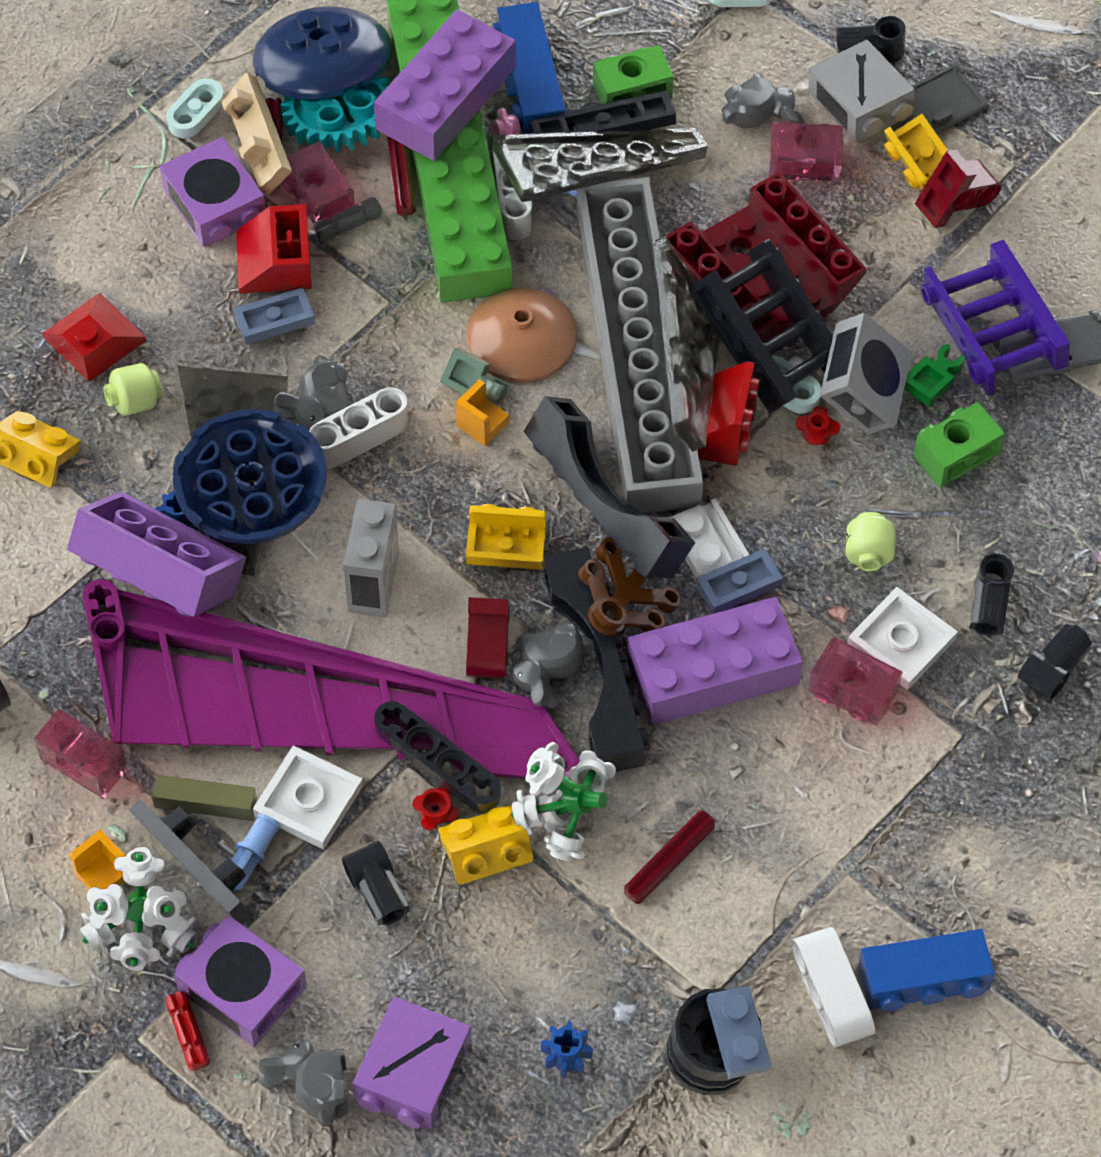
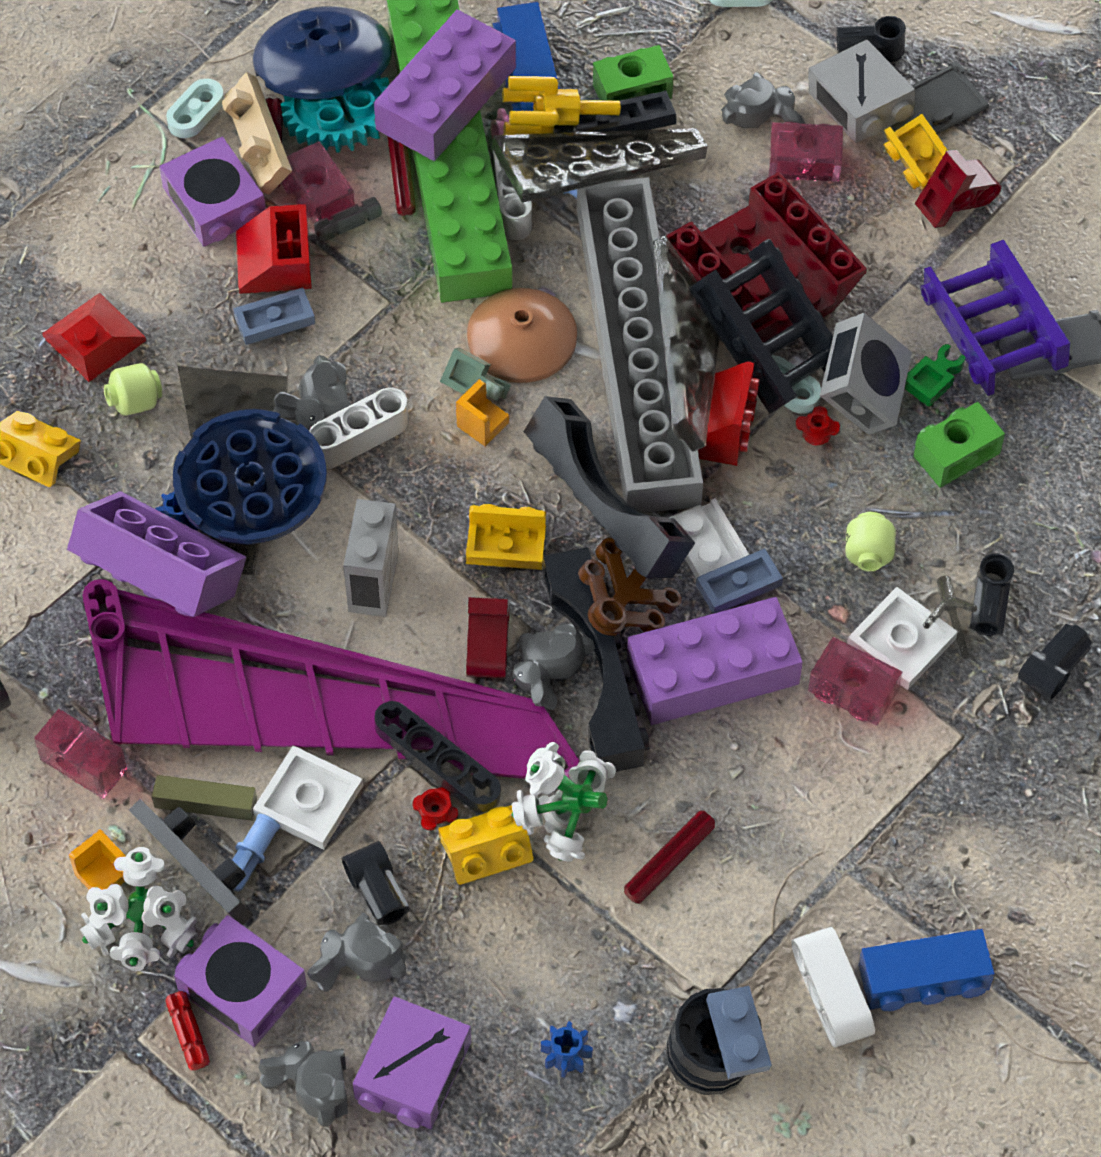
(361, 948): none -> dark grey animal
(550, 105): none -> yellow plant
(949, 603): none -> clear smoke plant

